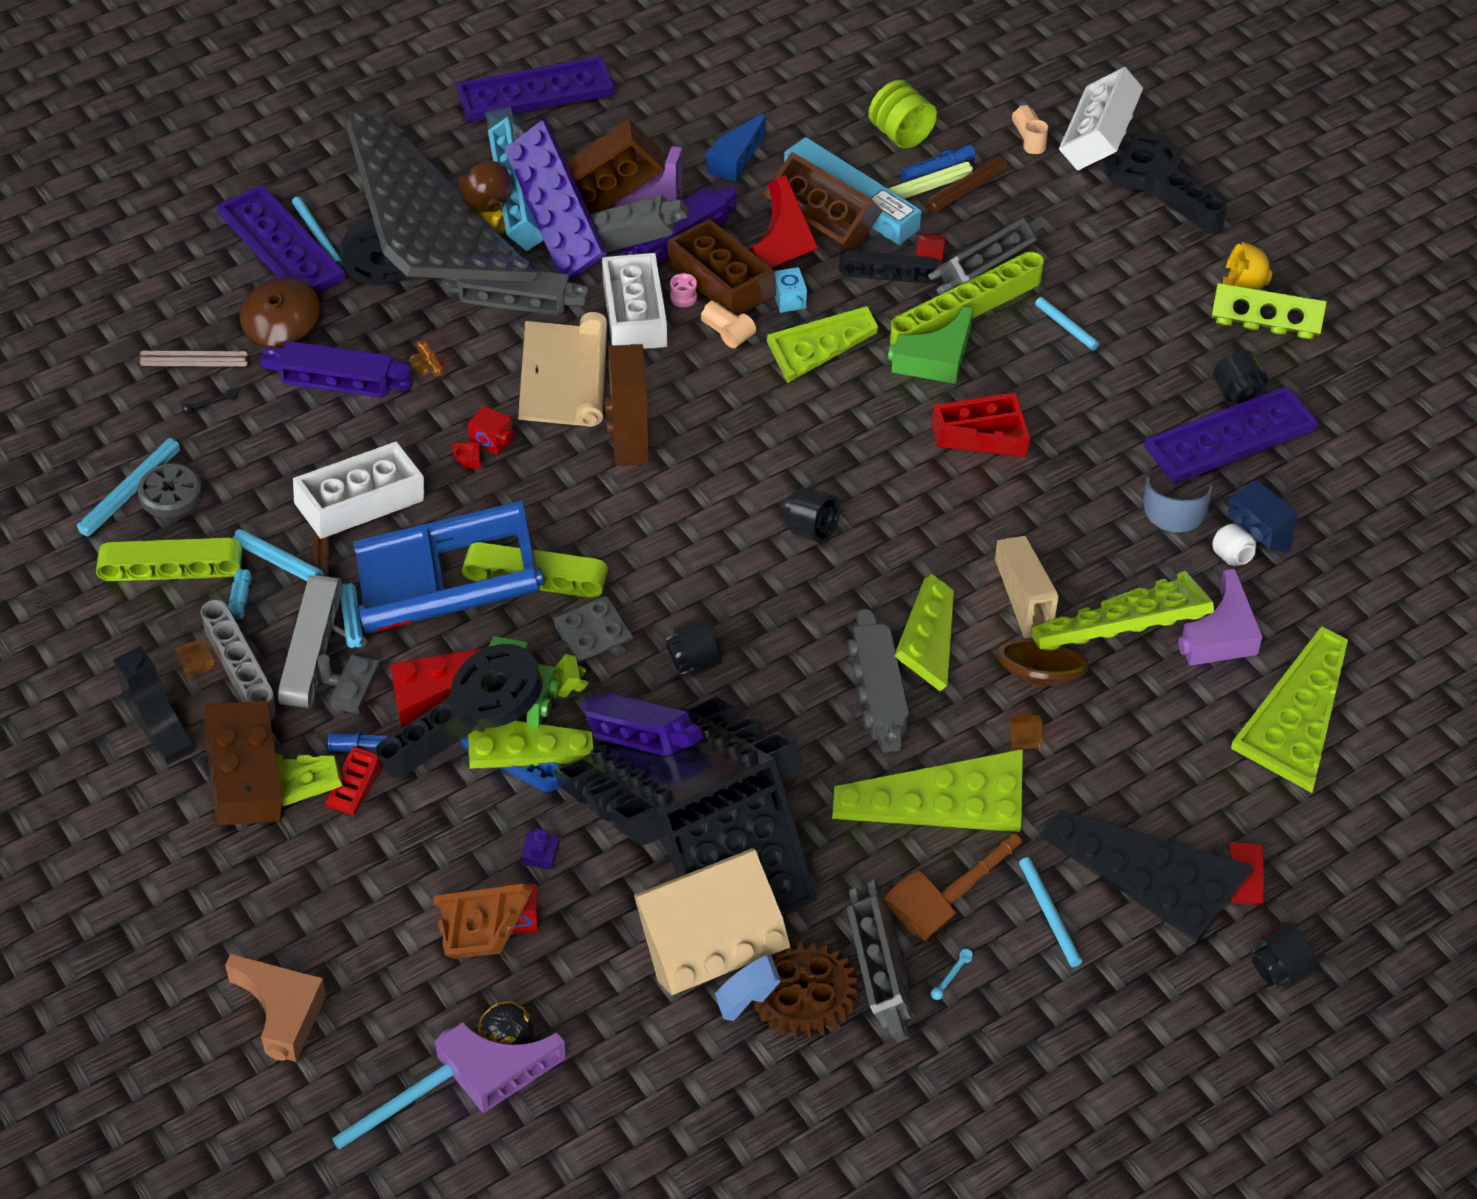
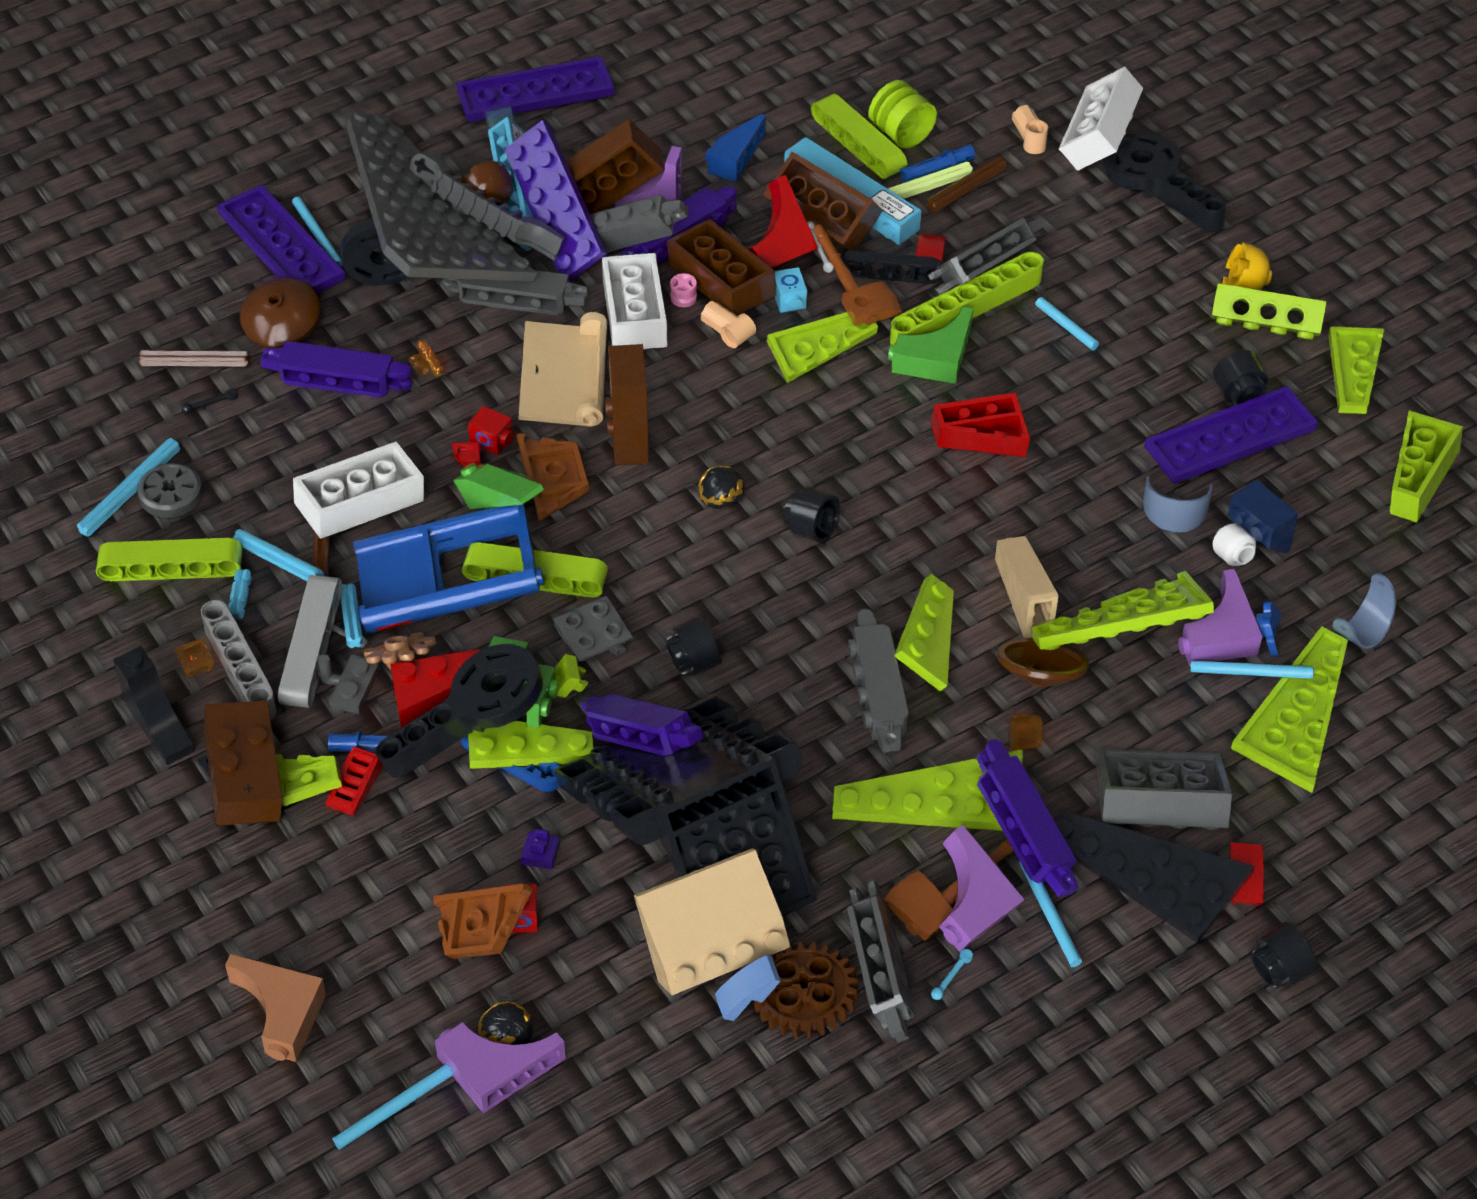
(399, 649): none -> medium nougat animal
(494, 486): none -> bright green wedge
(527, 231): none -> dark grey piece
(558, 470): none -> dark orange wing
(720, 486): none -> black hair
(828, 267): none -> light grey hinge
(859, 136): none -> lime beam
(863, 303): none -> dark orange piece
(983, 891): none -> medium lavender arch
(1025, 819): none -> dark purple hinge
(1163, 789): none -> dark grey slope
(1252, 669): none -> medium azure bar
(1268, 623): none -> blue animal
(1354, 365): none -> lime wing
(1373, 617): none -> sand blue piece
(1423, 462): none -> lime wedge

